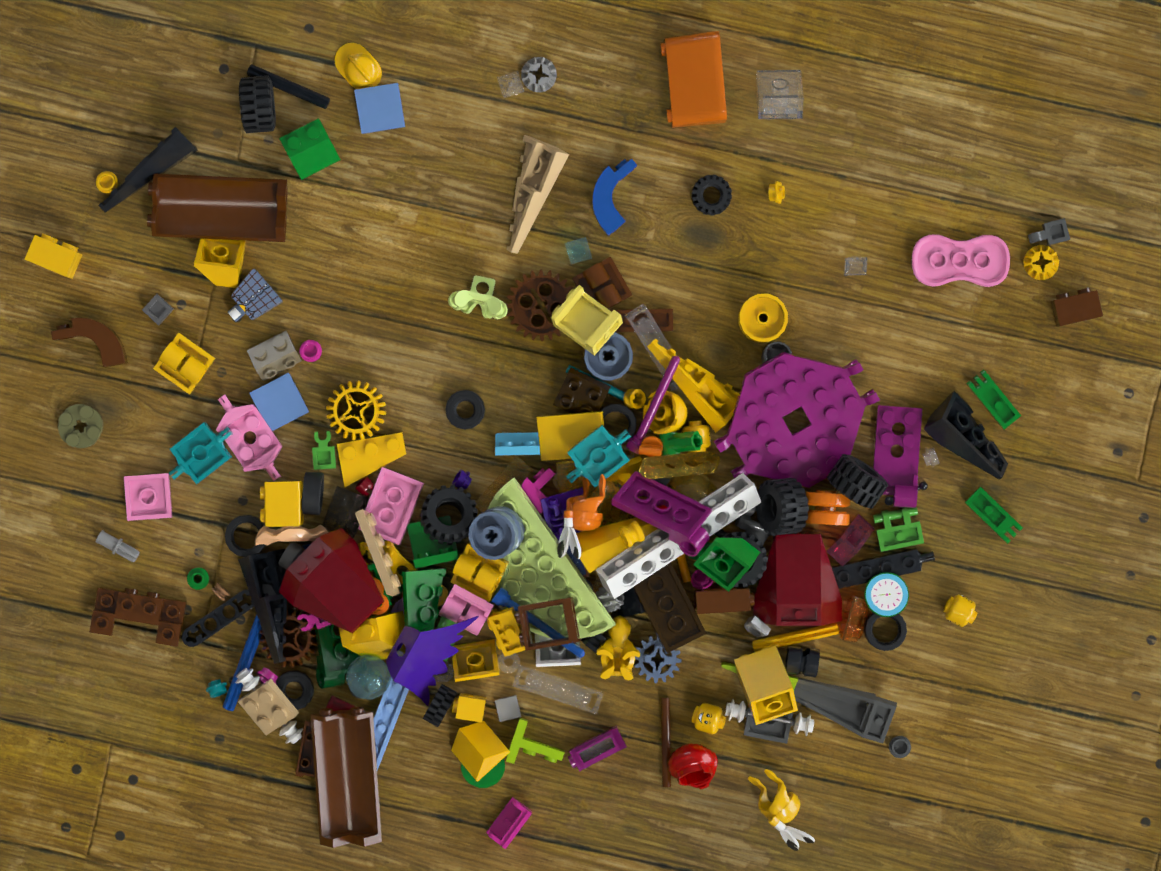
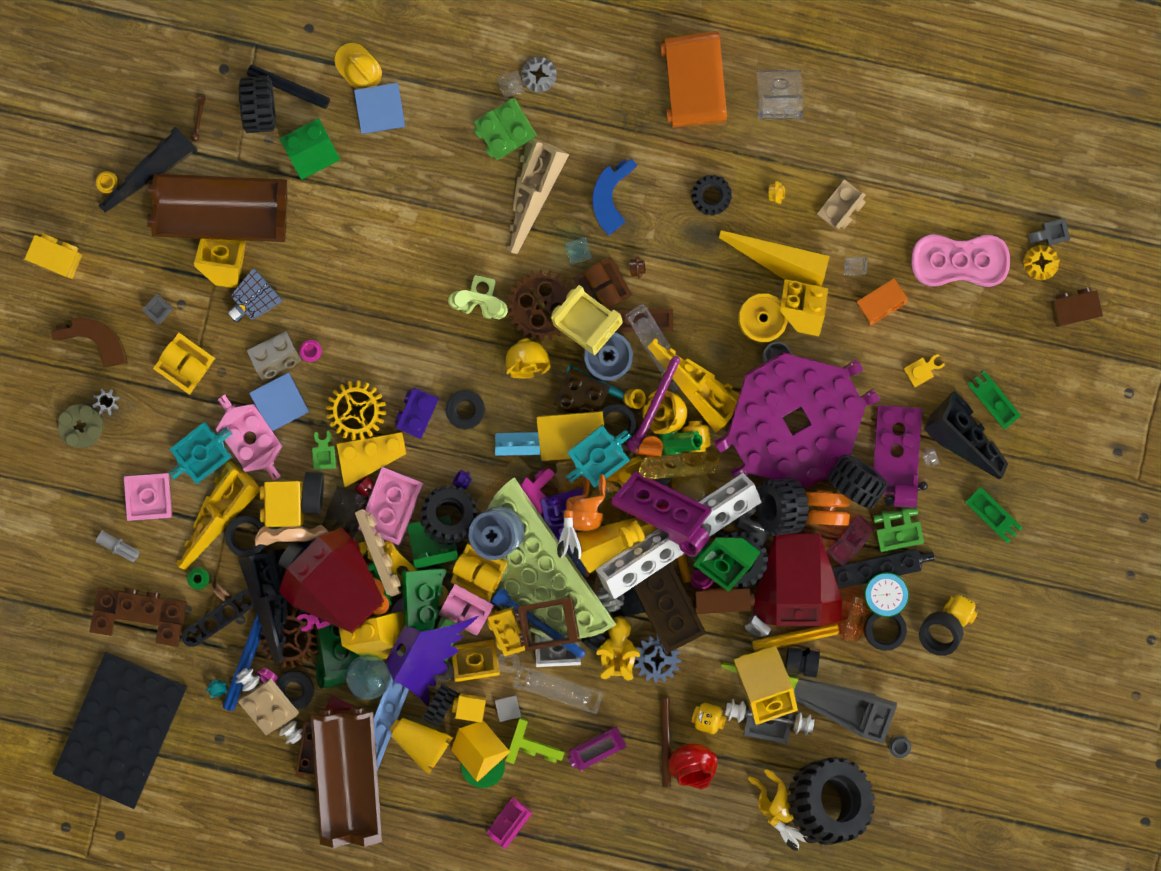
(109, 397): none -> light grey gear
(120, 730): none -> black plate
(195, 137): none -> reddish brown hinge
(229, 497): none -> yellow wedge
(416, 413): none -> dark purple bracket
(420, 742): none -> yellow cone
(504, 129): none -> bright green plate
(526, 358): none -> yellow cylinder
(637, 267): none -> reddish brown plate
(782, 260): none -> yellow wedge
(804, 306): none -> yellow slope
(808, 807): none -> black tyre
(841, 205): none -> tan bracket
(882, 302): none -> orange hinge
(921, 371): none -> yellow plate
(934, 646): none -> black tyre

